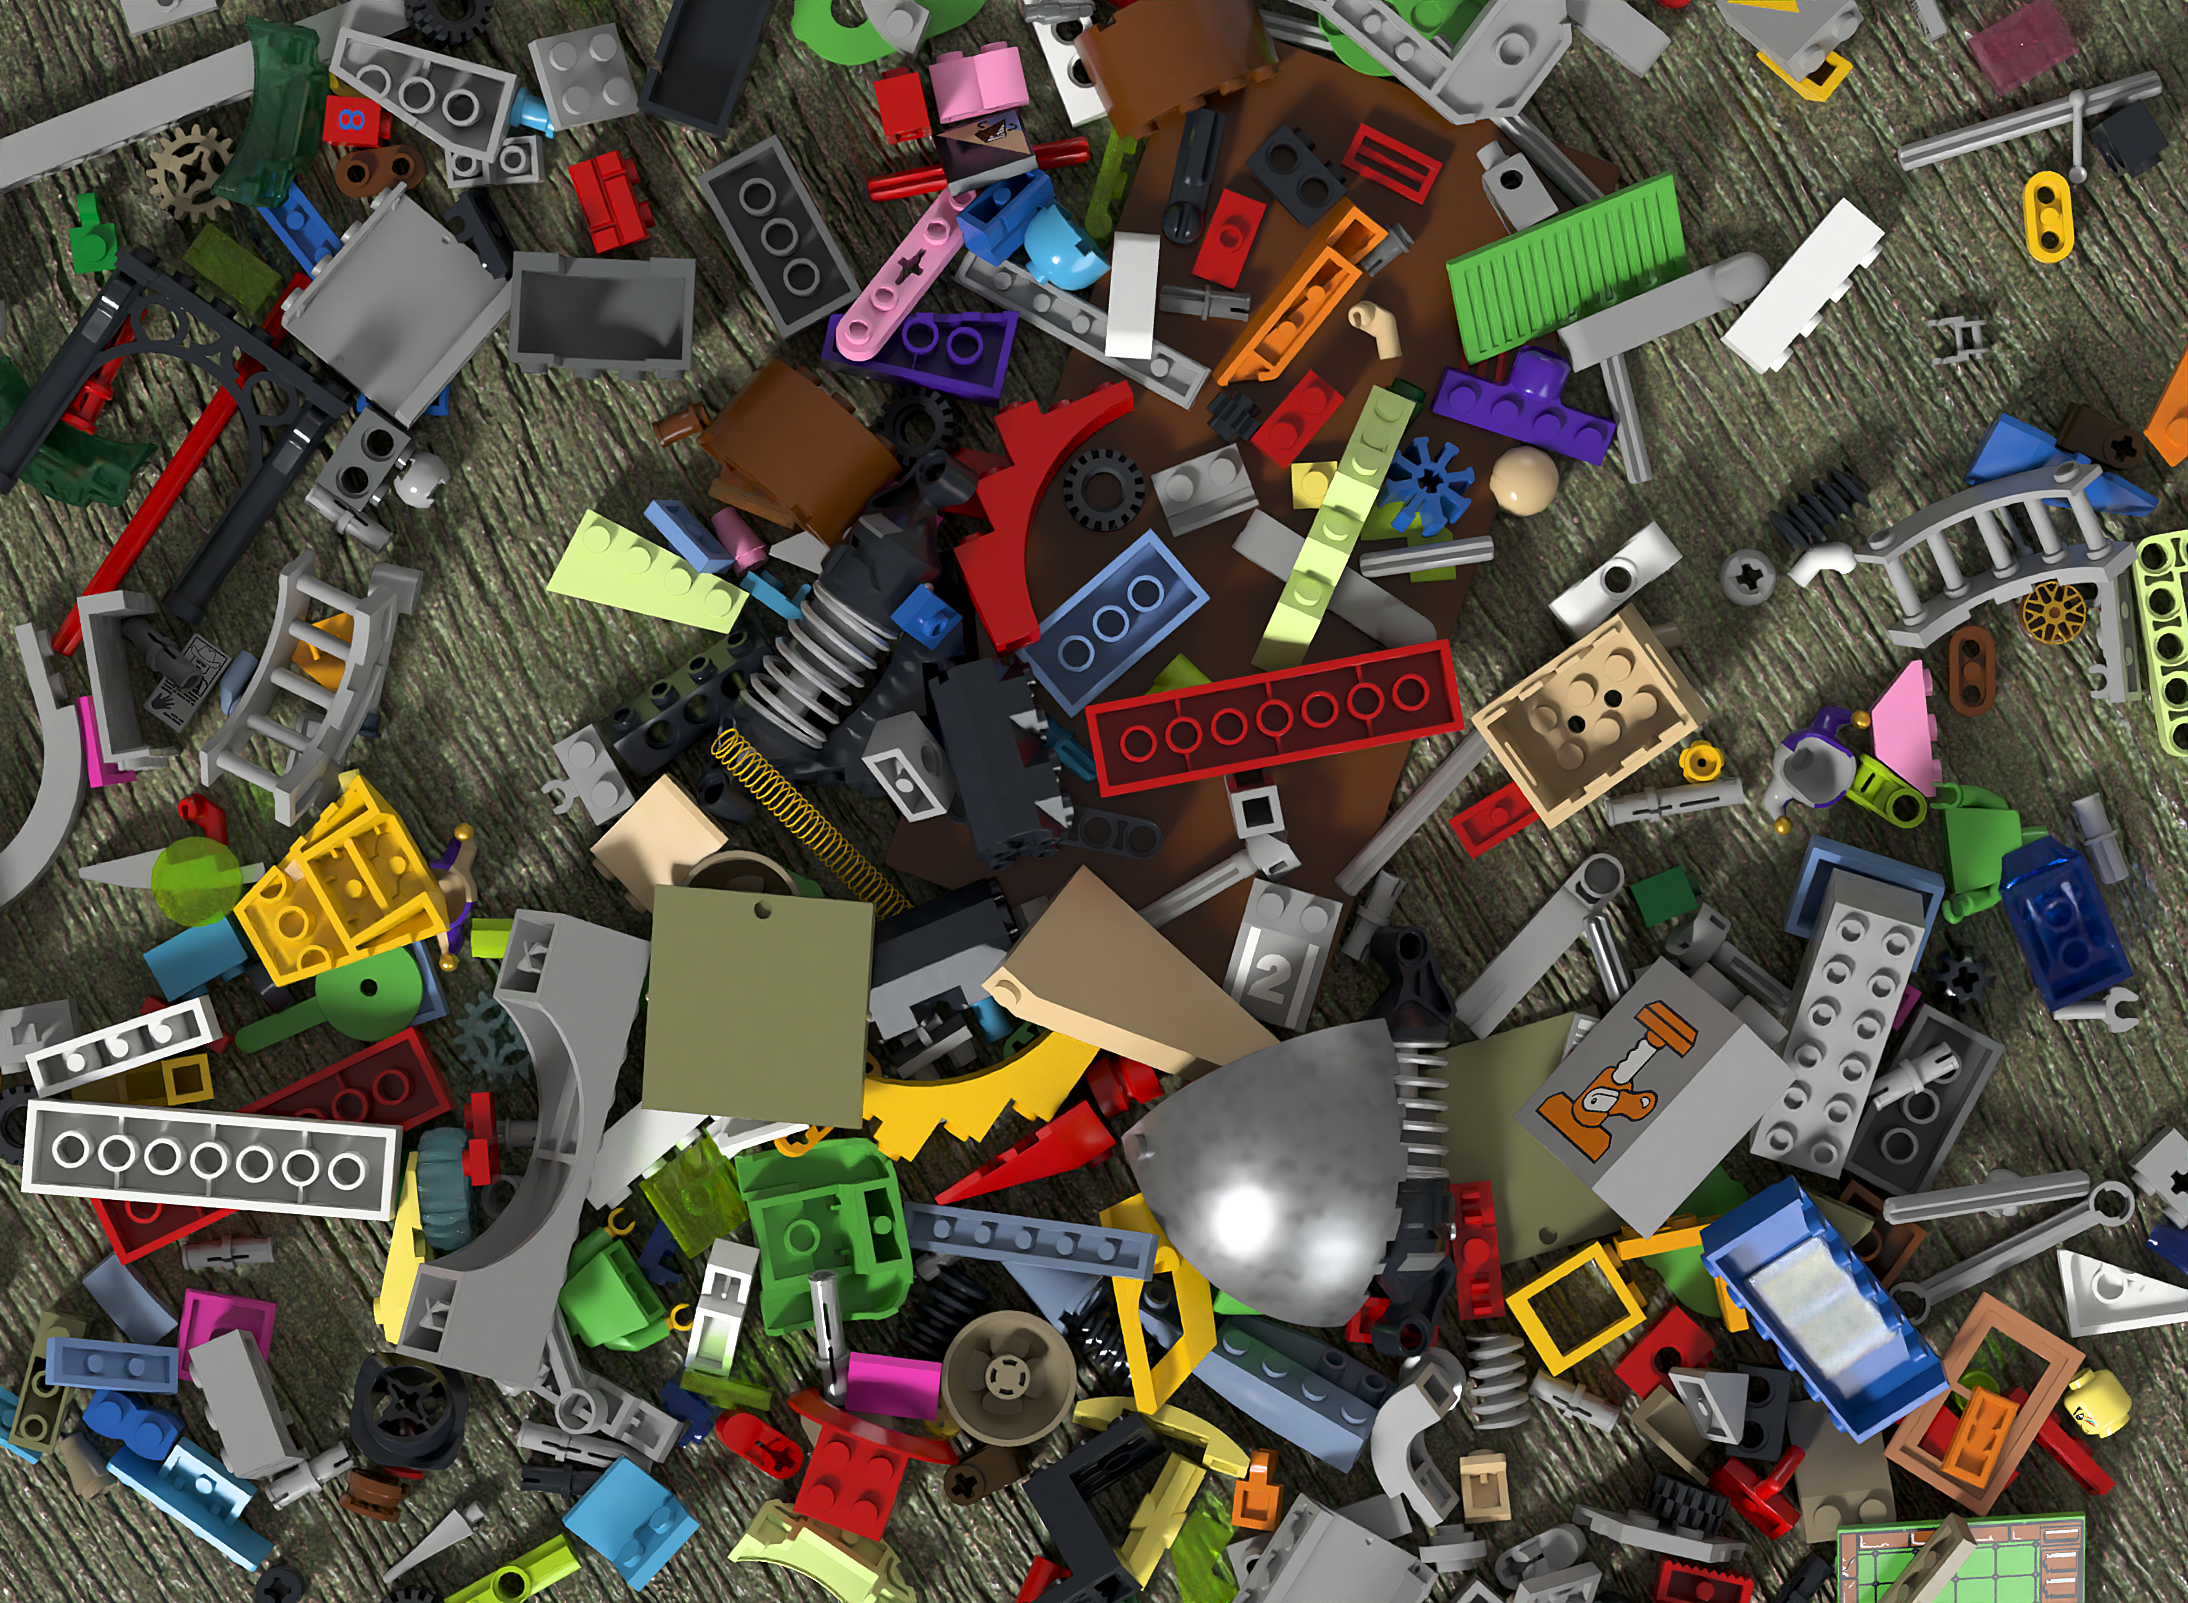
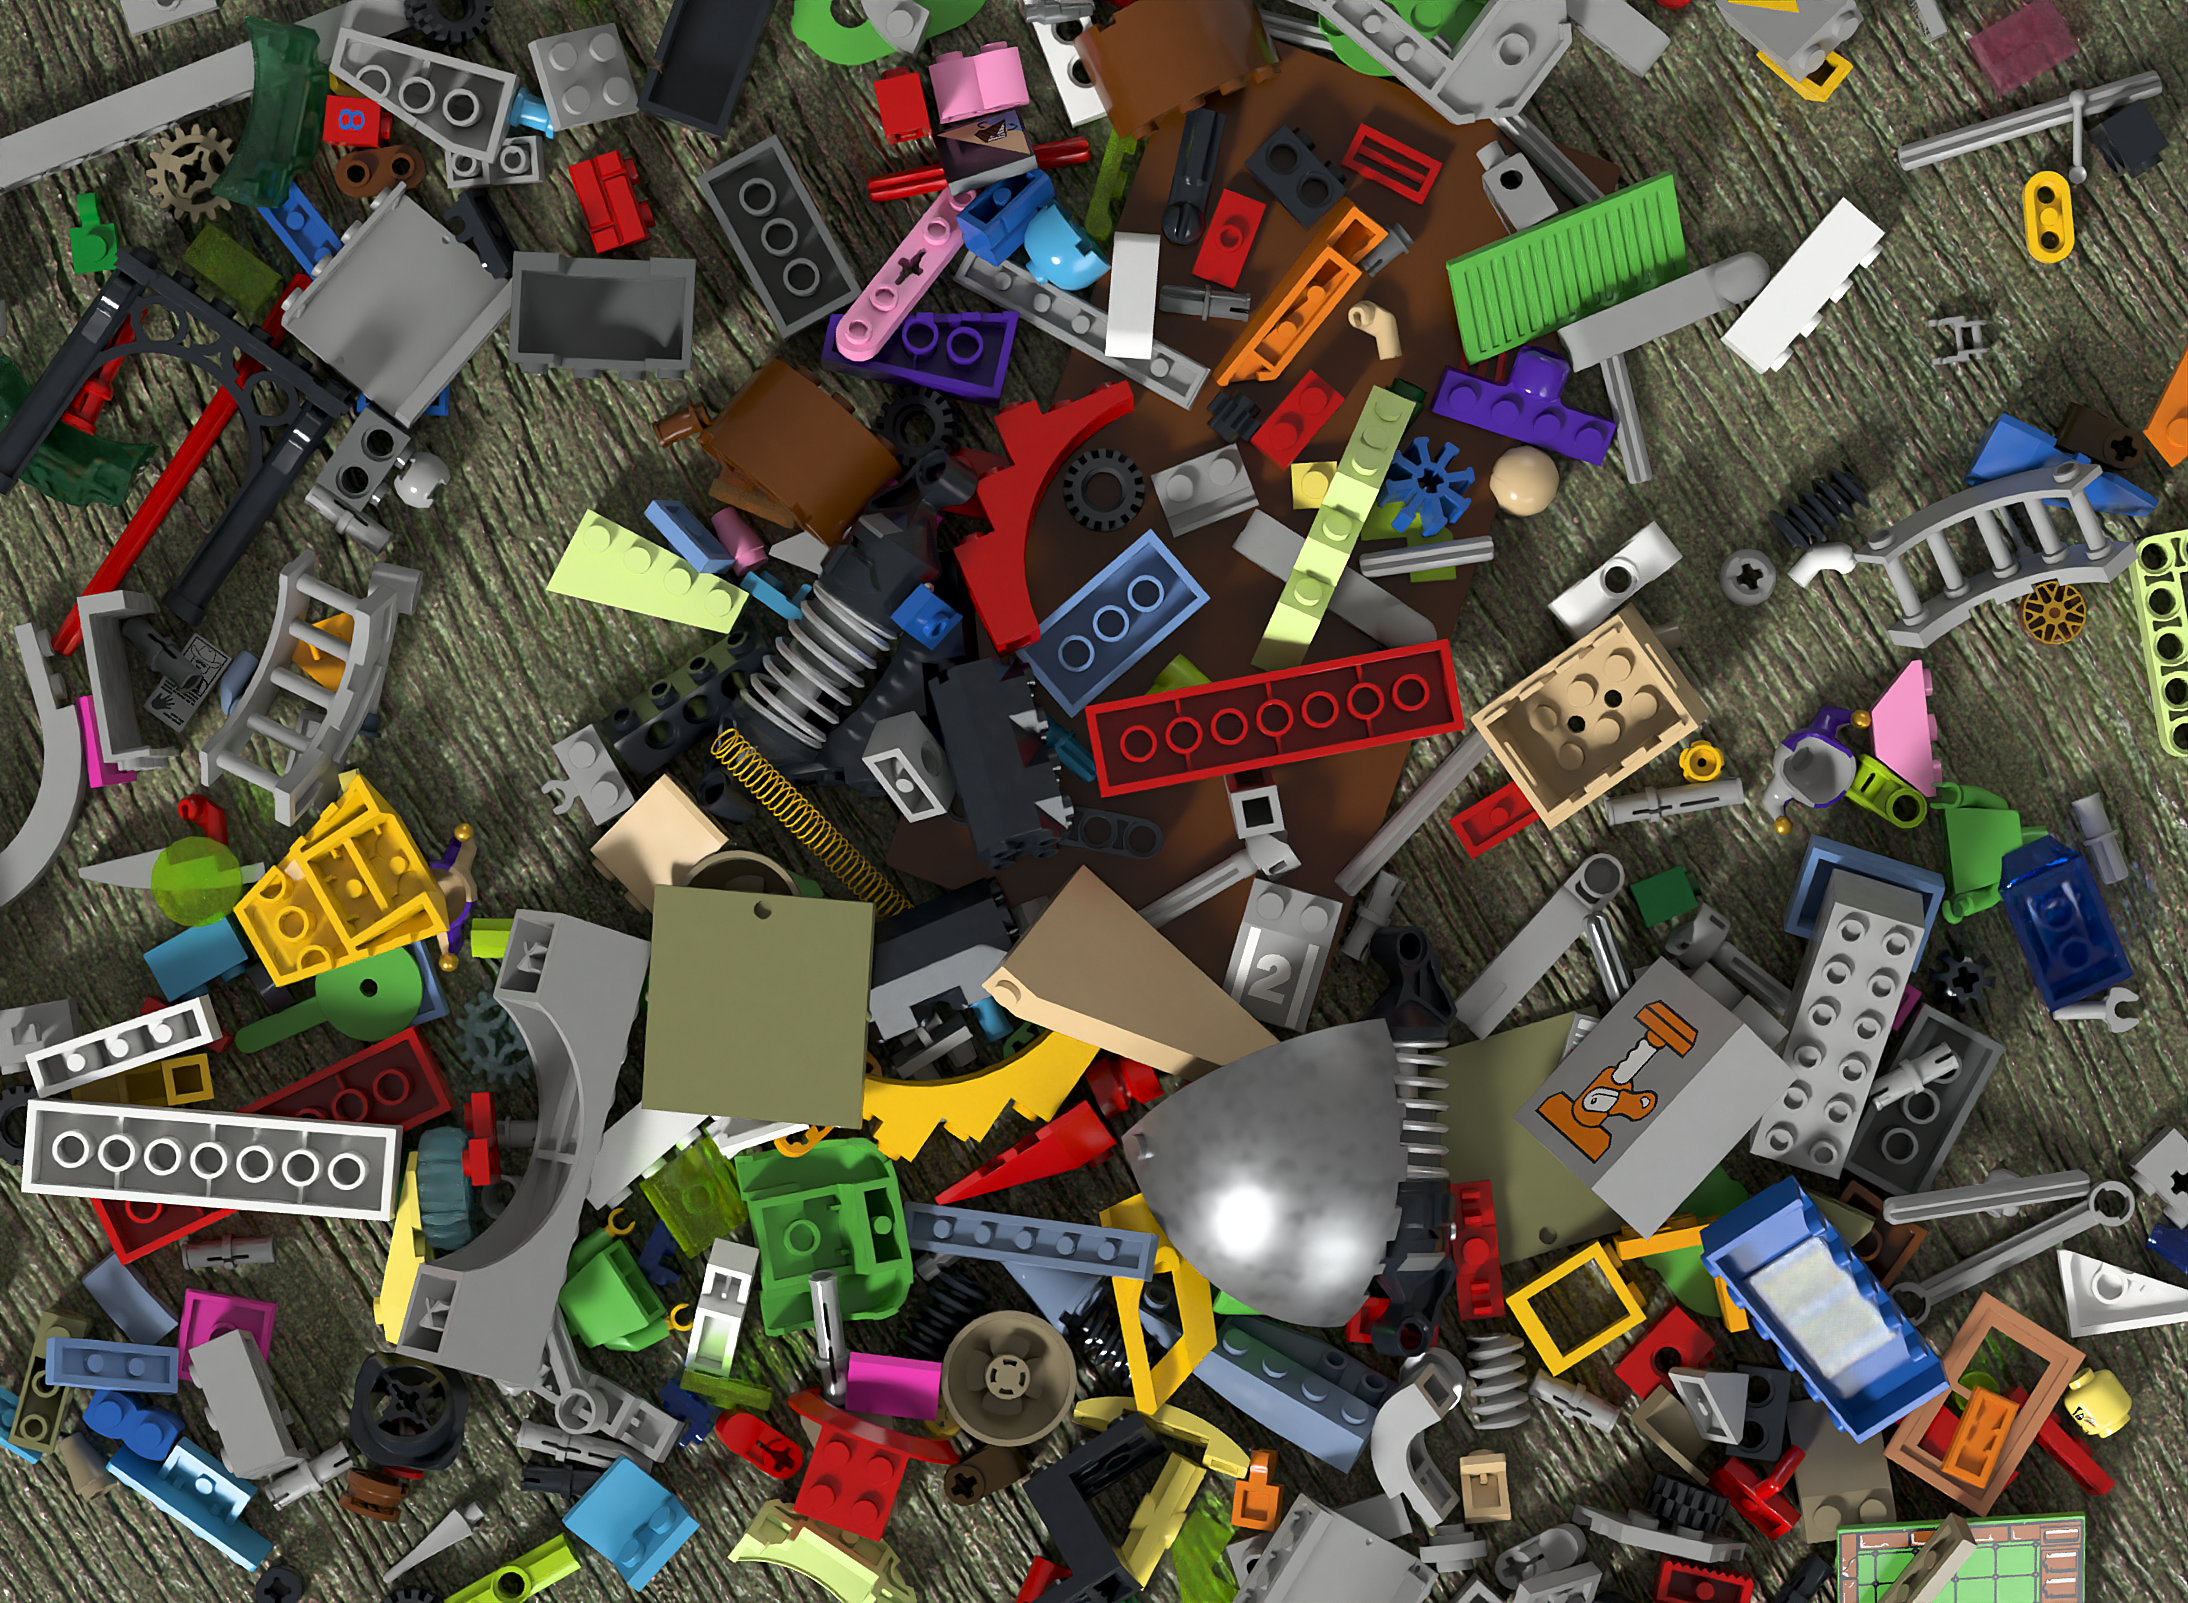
(1973, 671): reddish brown plate -> none
(2118, 640): light grey plate -> none

